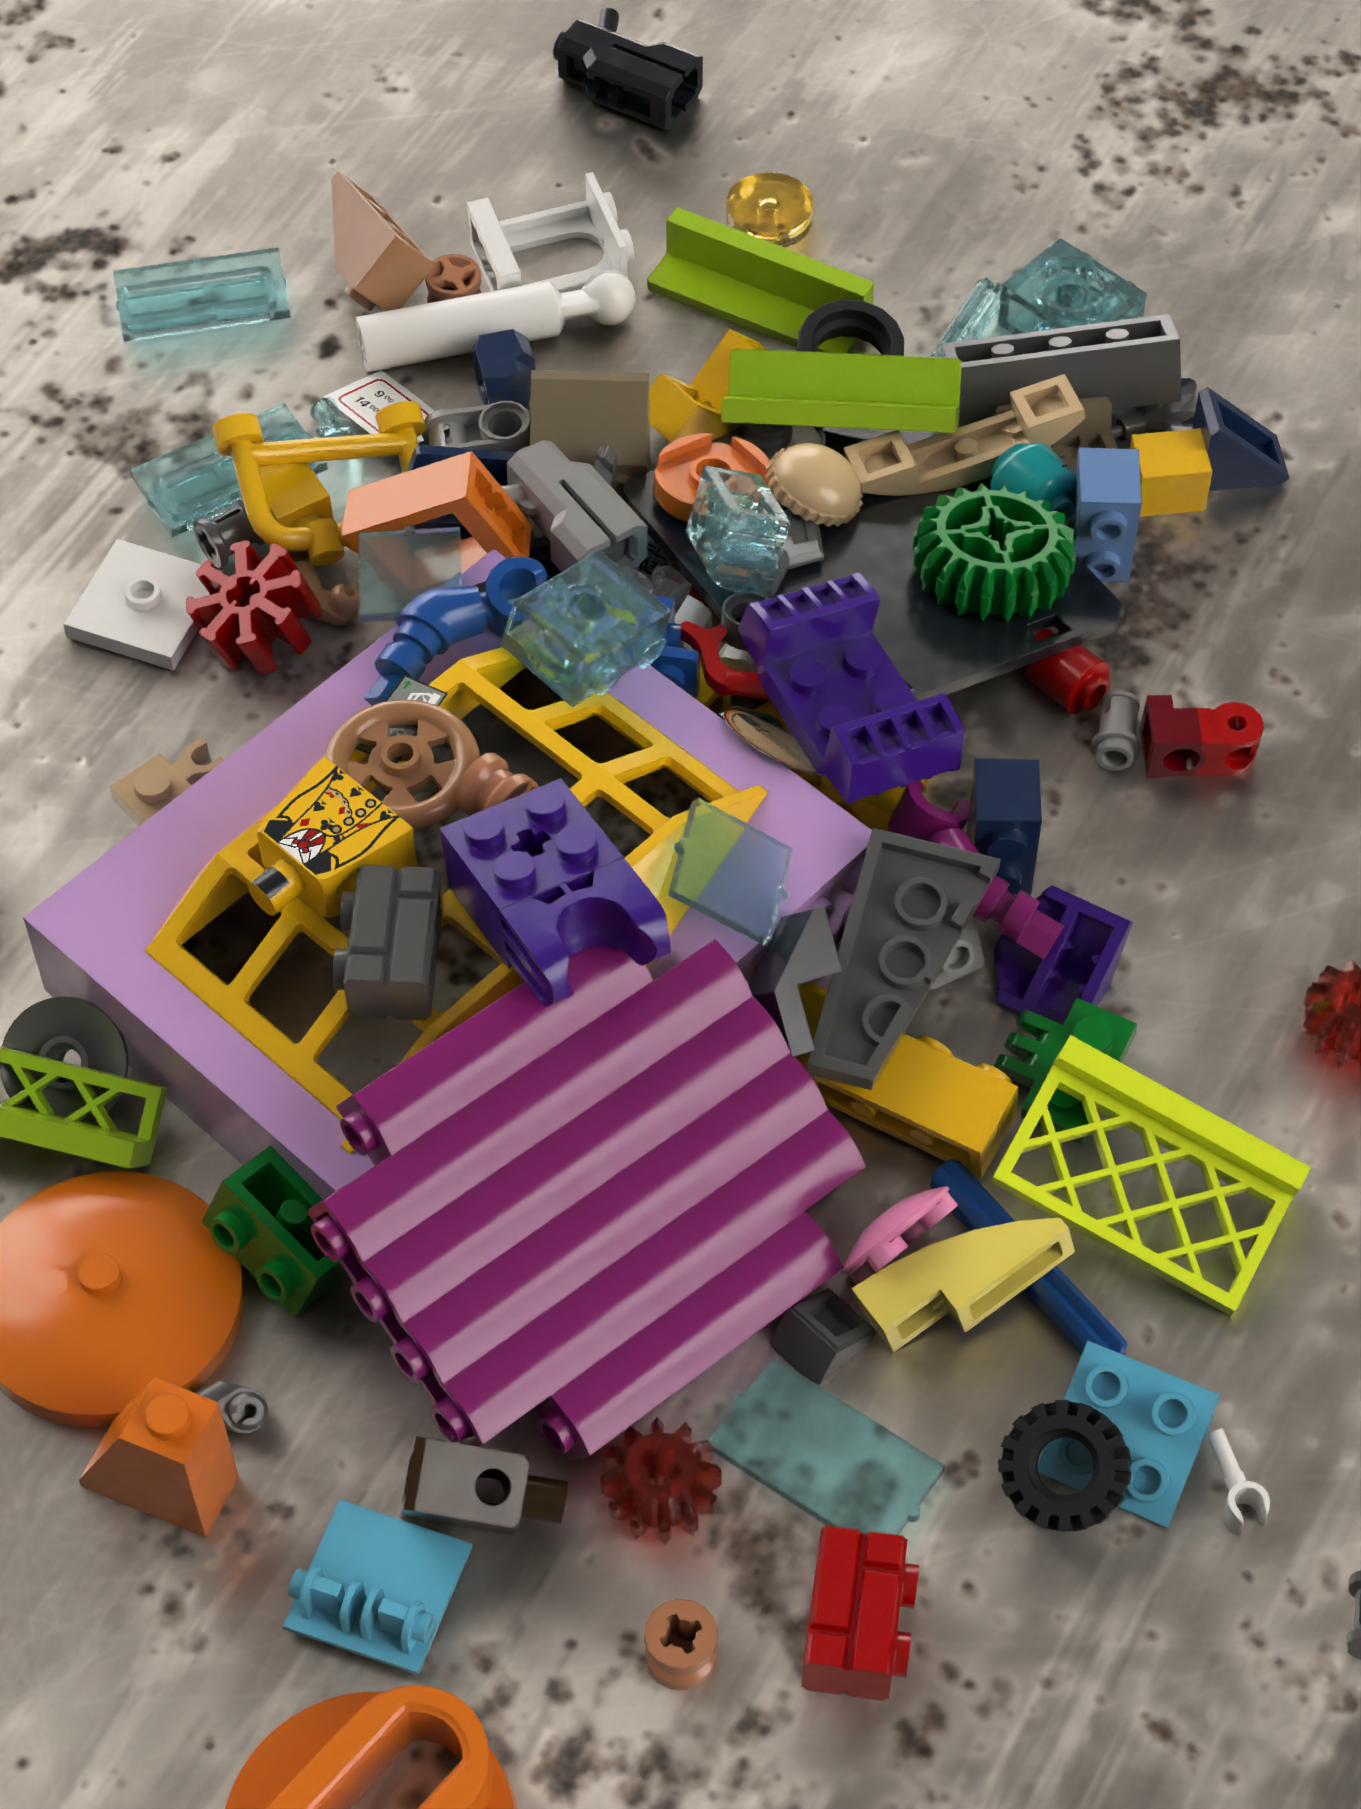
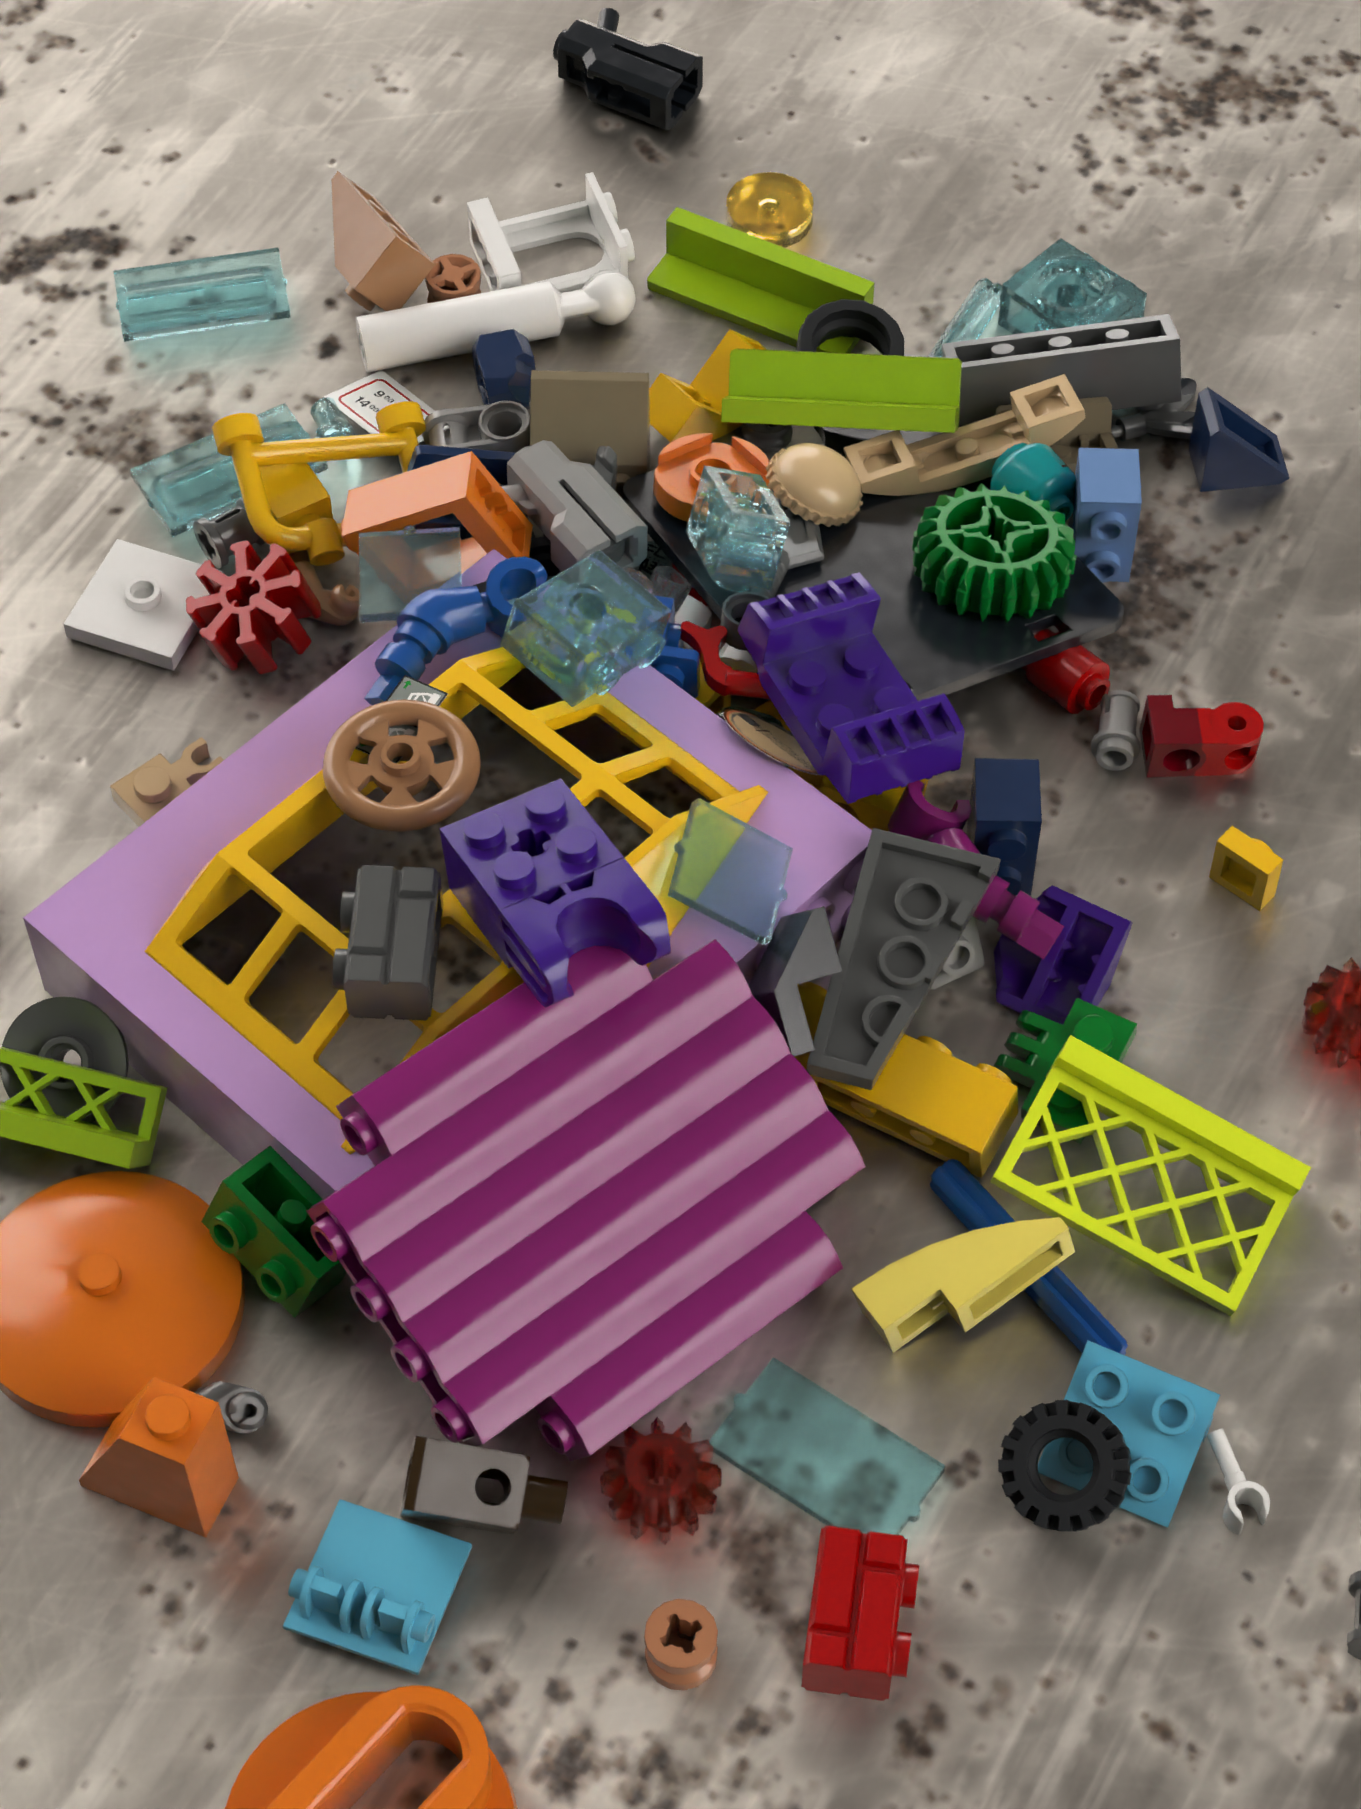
(322, 839): yellow torso -> none
(489, 784): nougat wheel -> none
(820, 1335): dark grey slope -> none
(896, 1230): bright pink dish -> none
(1173, 471): yellow brick -> none
(1246, 867): none -> yellow plate

